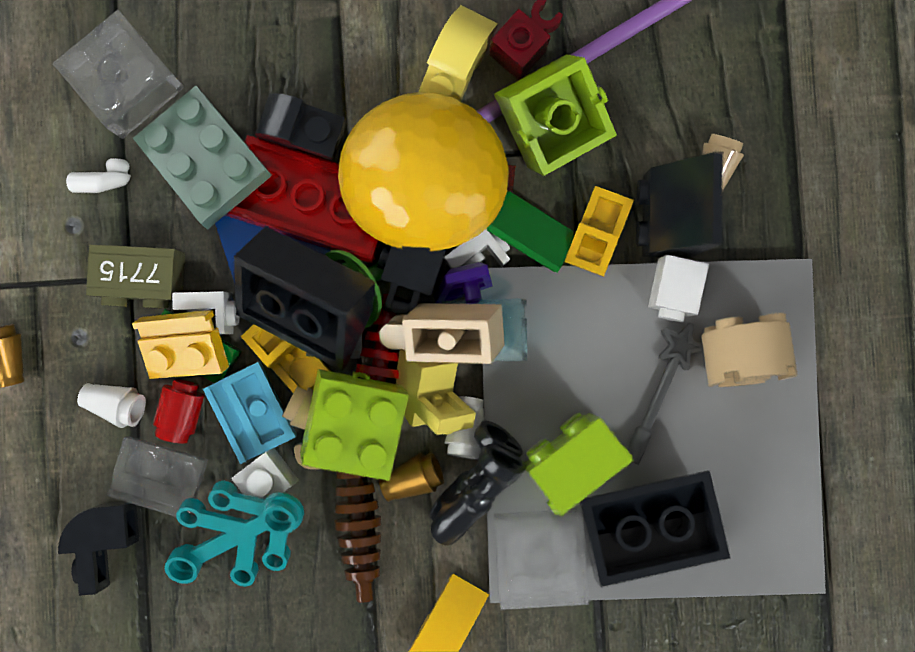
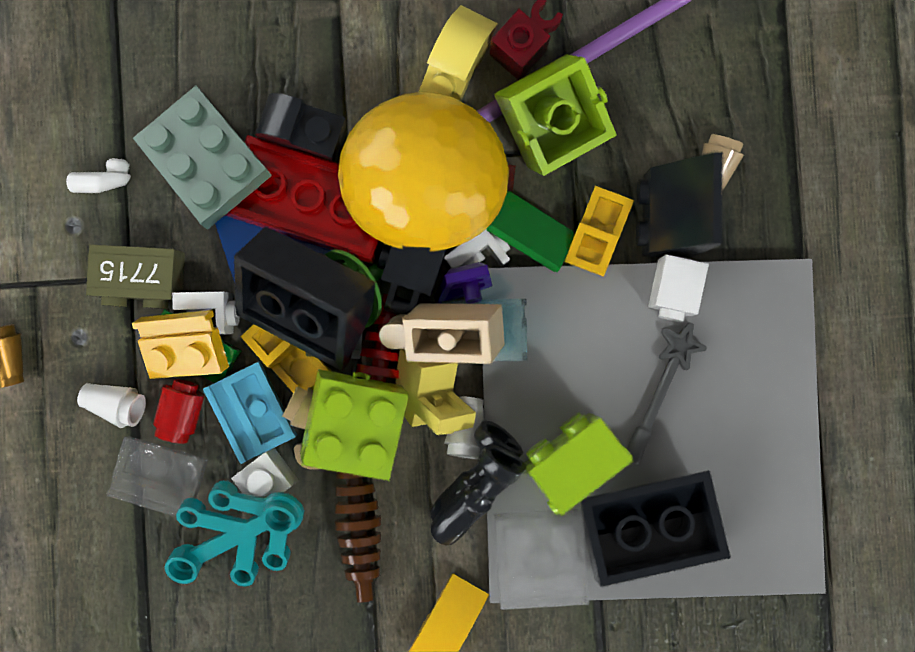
(91, 535): black brick -> none
(118, 75): clear brick -> none
(413, 478): pearl gold cone -> none
(748, 352): tan brick -> none

